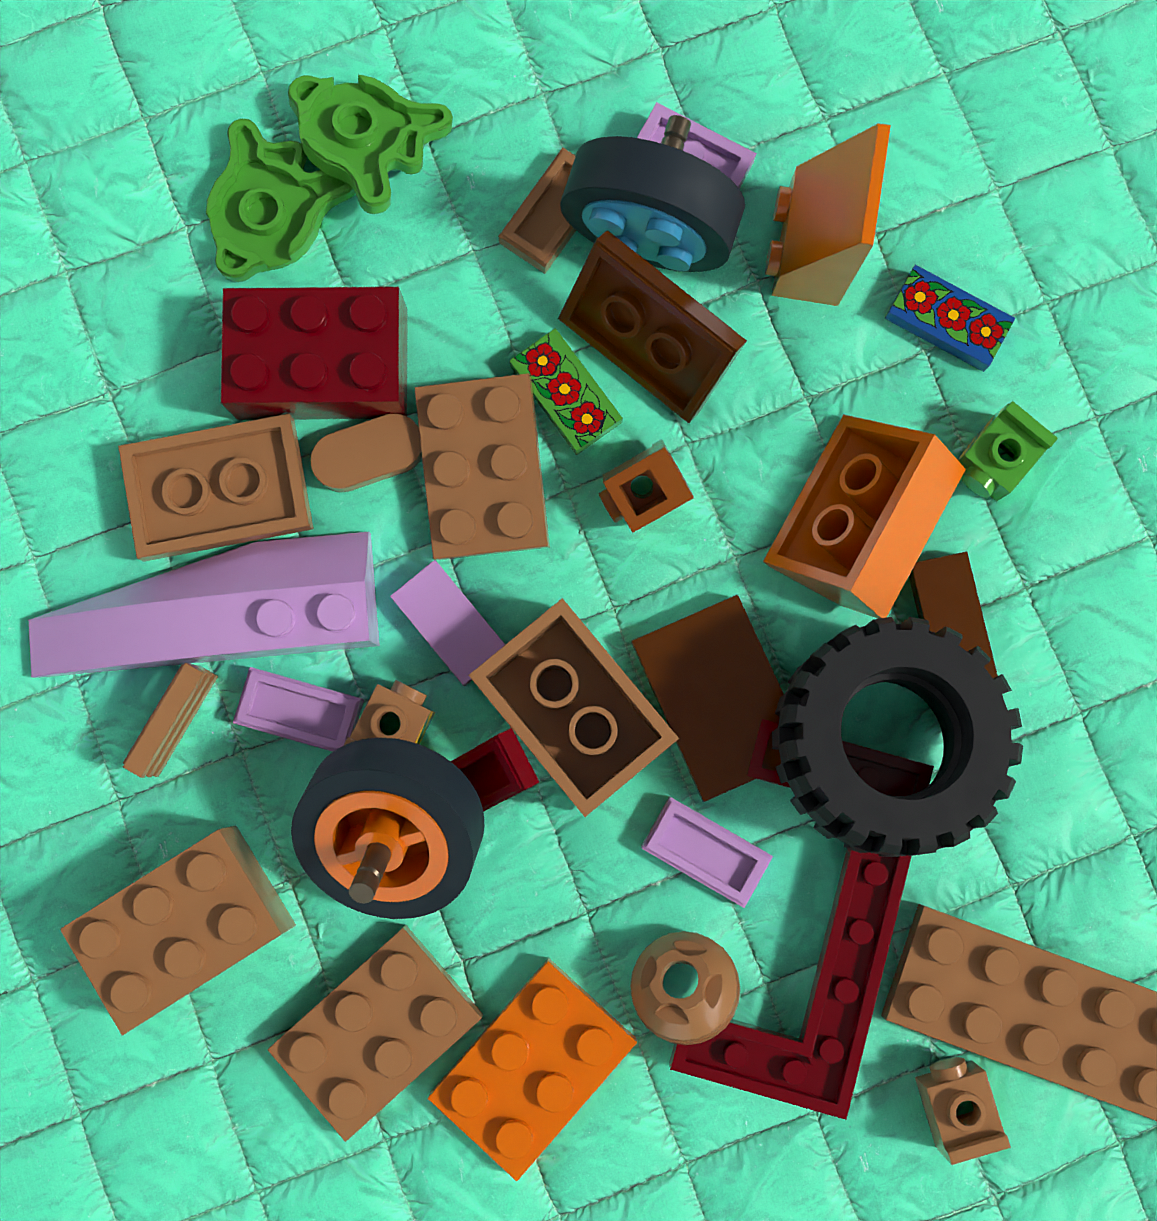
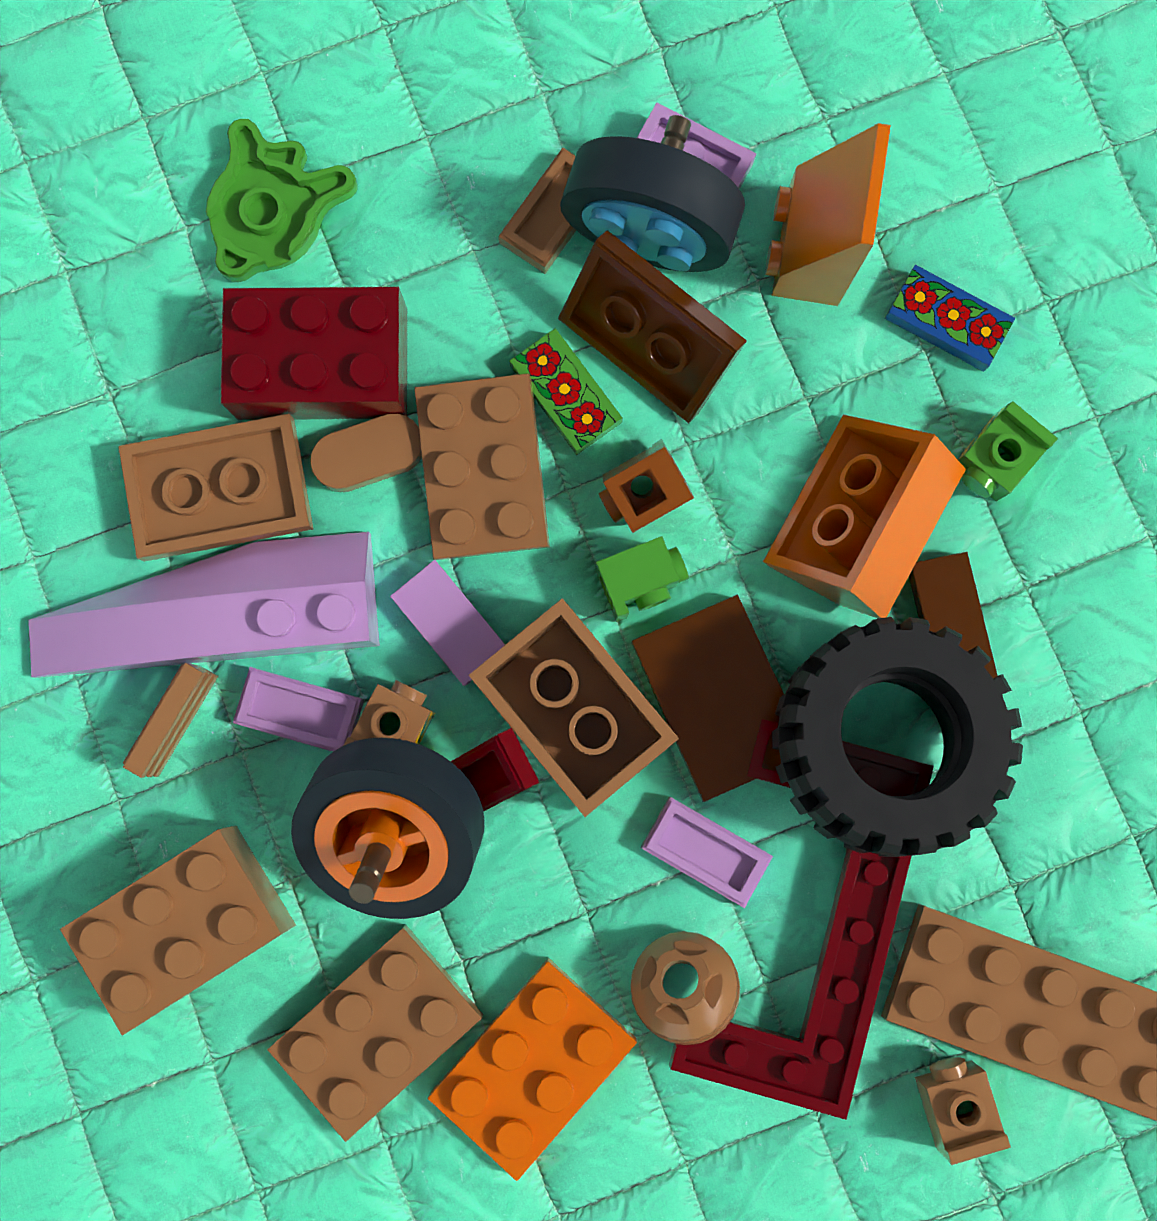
(364, 132): bright green tile -> none
(640, 576): none -> bright green brick

